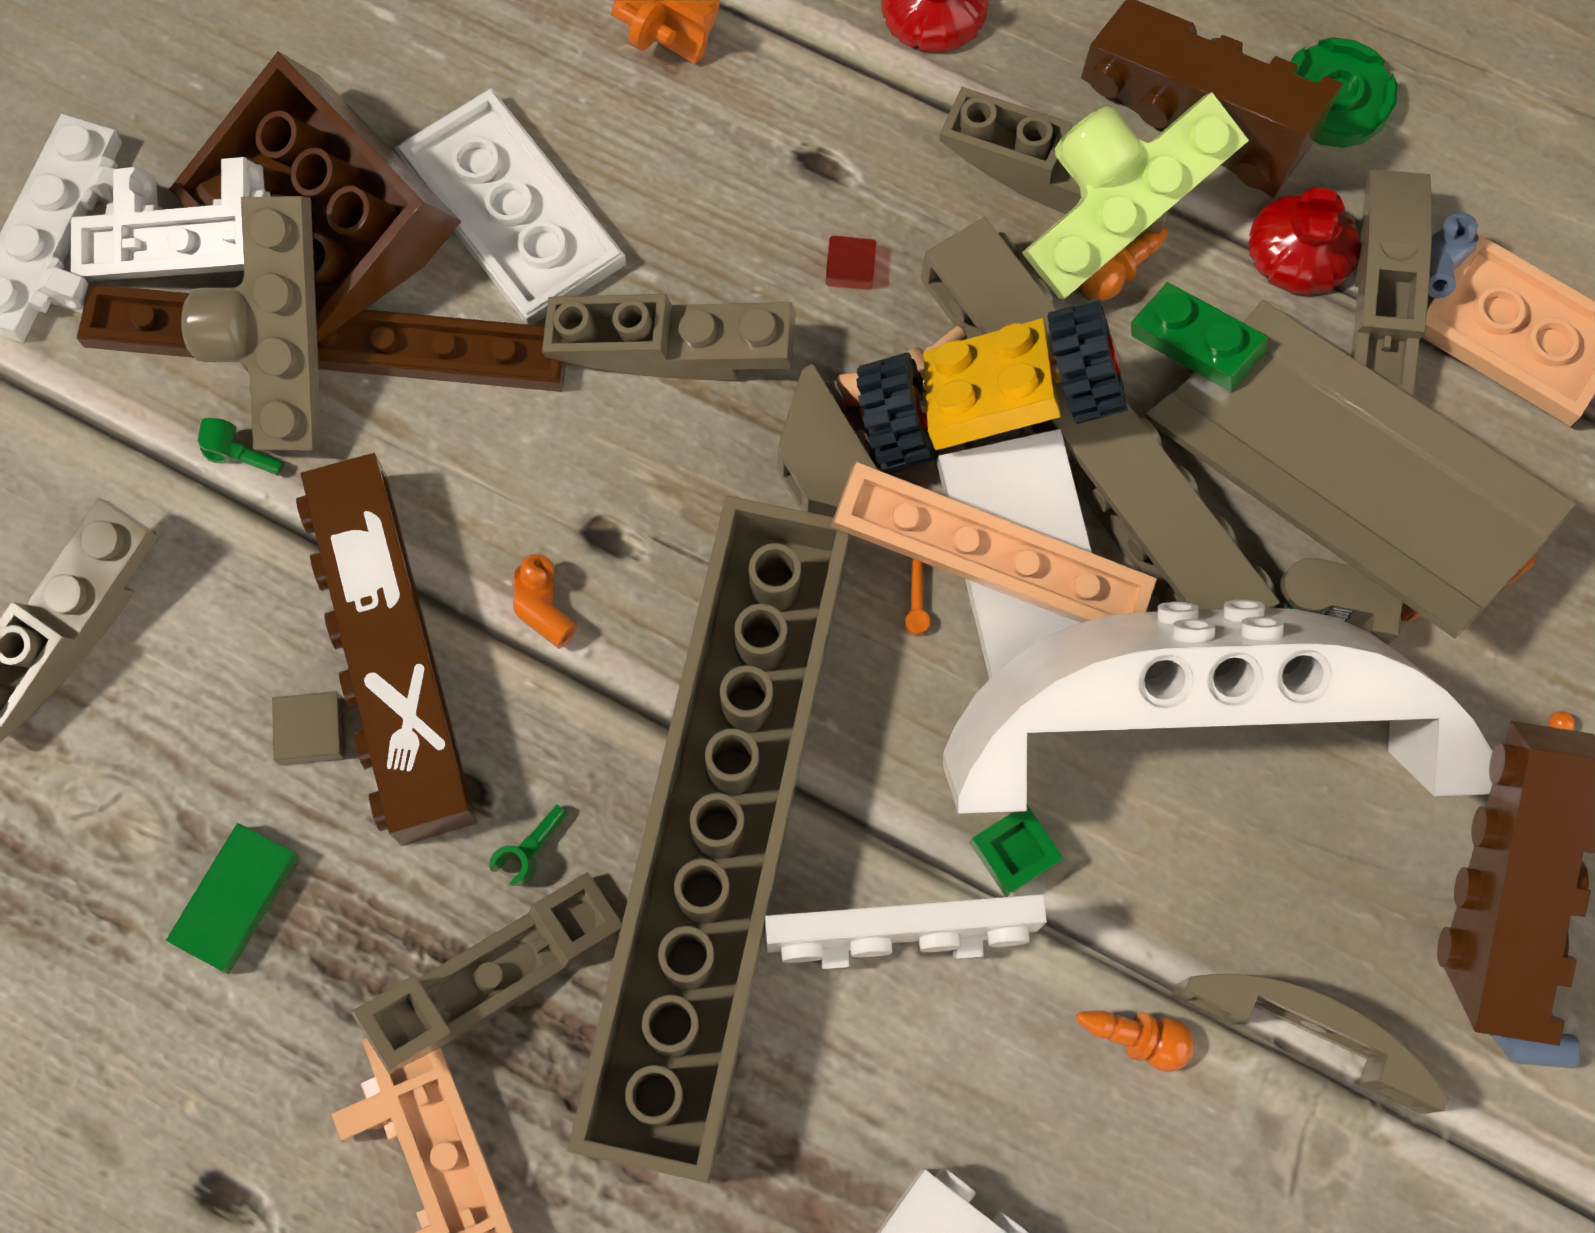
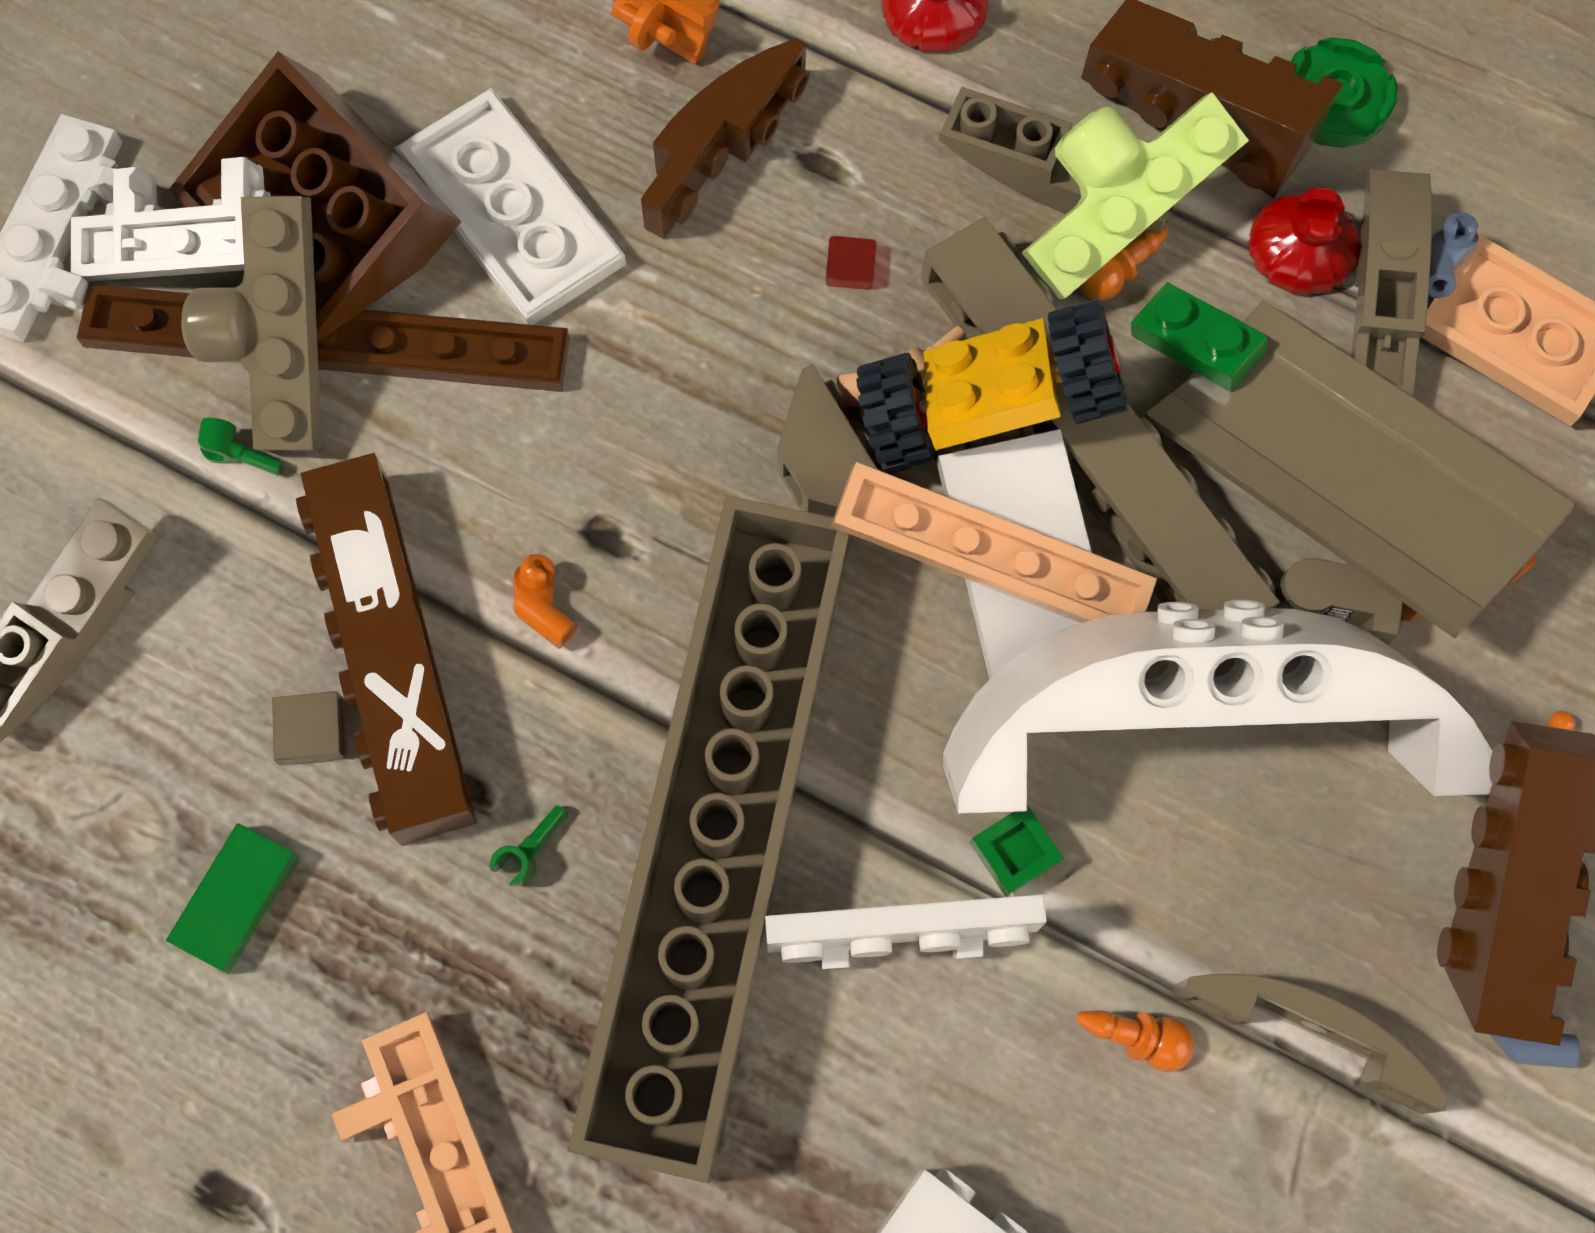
(488, 976): dark tan slope -> none
(667, 340): dark tan slope -> none
(721, 120): none -> reddish brown slope
(917, 620): orange hinge -> none

